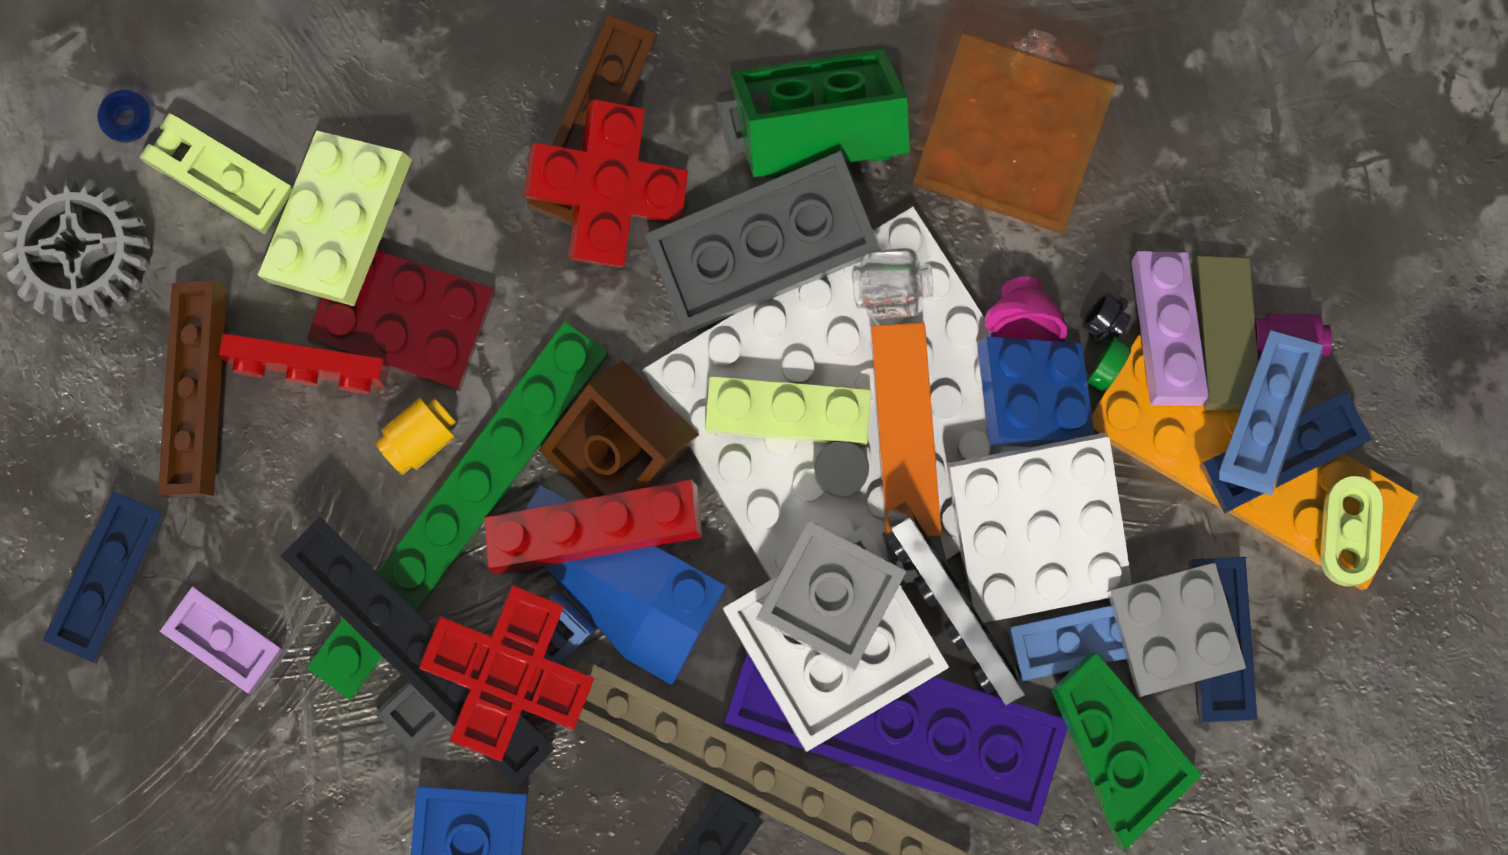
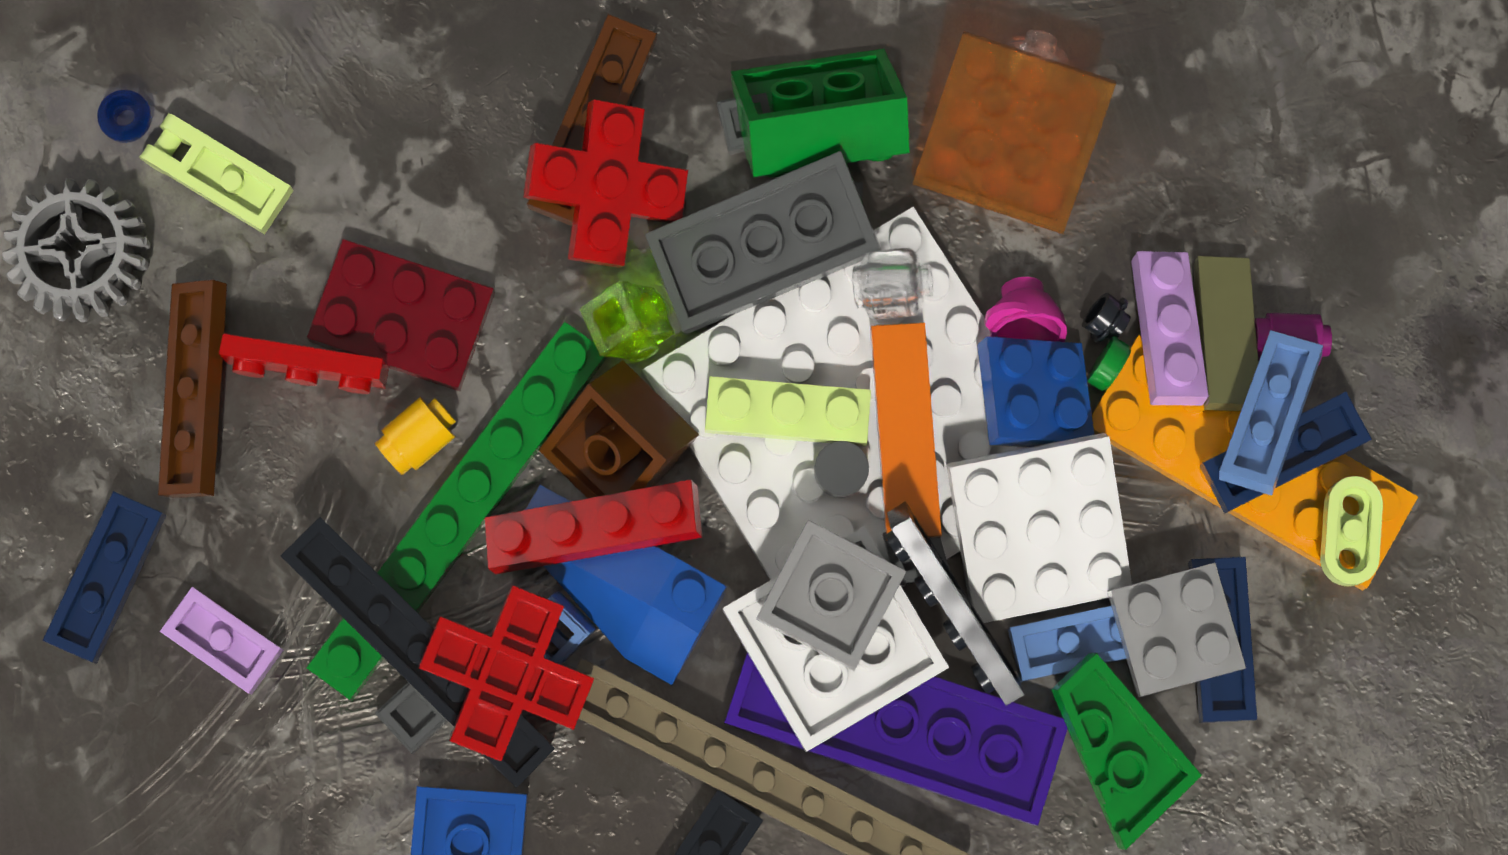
(335, 217): yellowish green plate -> none
(628, 321): none -> clear neon green brick

